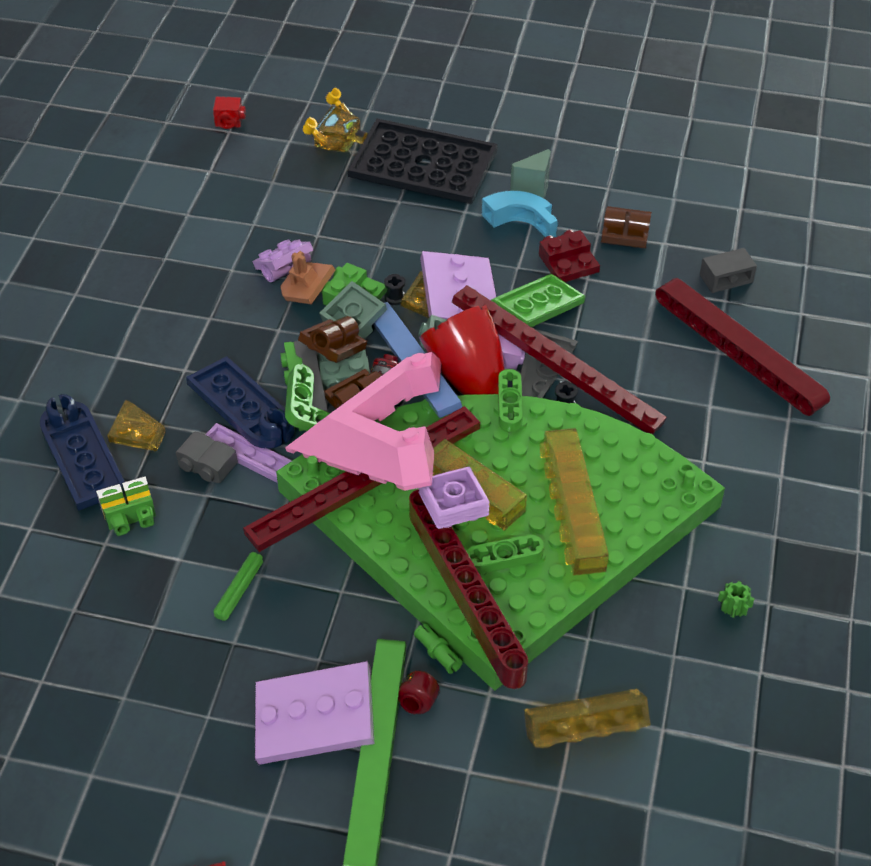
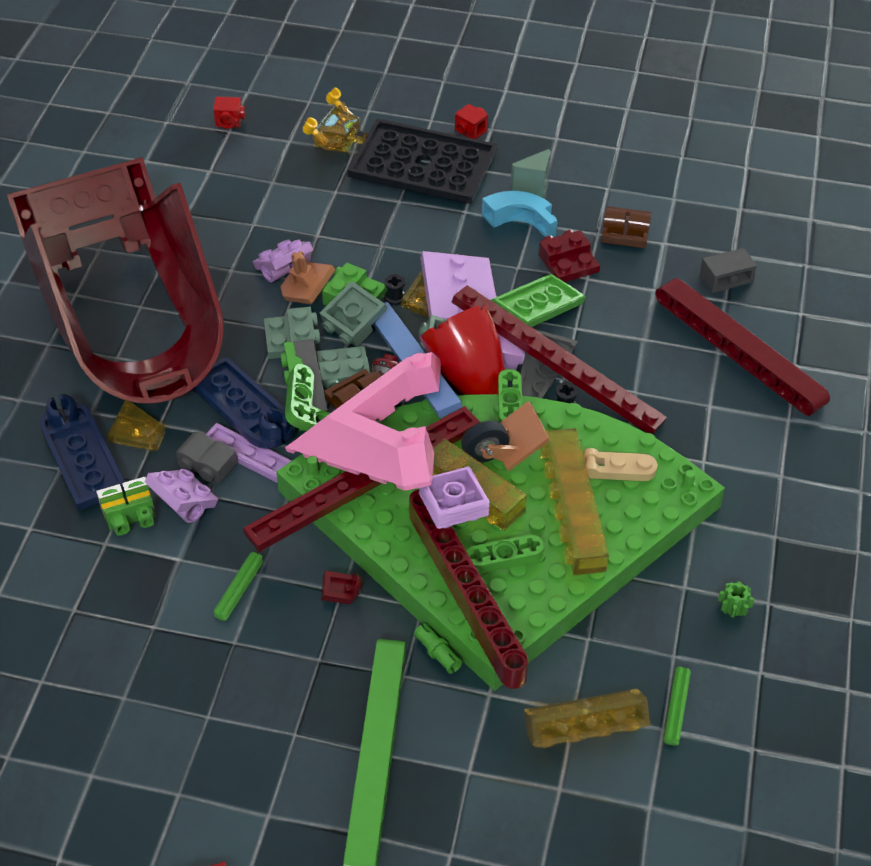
(138, 219): none -> dark red piece
(182, 493): none -> lavender plate
(295, 326): none -> sand green plate
(313, 713): lavender plate -> none
(334, 338): reddish brown plate -> none
(340, 587): none -> dark red plate
(418, 692): dark red head -> none
(471, 121): none -> red brick
(506, 441): none -> nougat plate
(619, 465): none -> tan plate
(677, 706): none -> bright green axle

